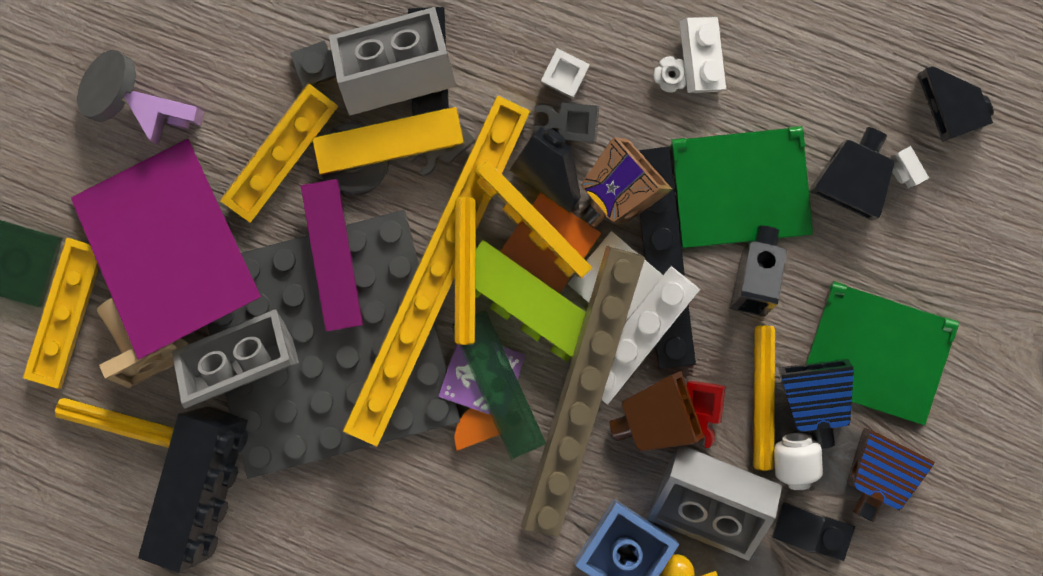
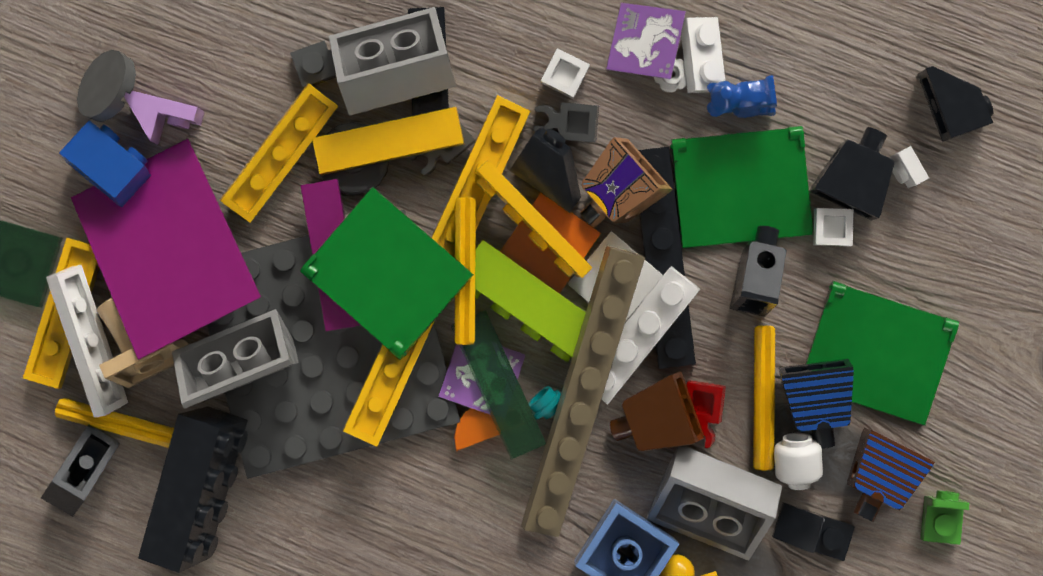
(80, 470): none -> black slope
(85, 338): none -> white plate
(106, 163): none -> blue brick
(386, 273): none -> green piece
(545, 403): none -> teal plate
(646, 40): none -> medium lavender sticker
(743, 99): none -> blue animal
(833, 227): none -> white plate
(943, 517): none -> bright green bracket

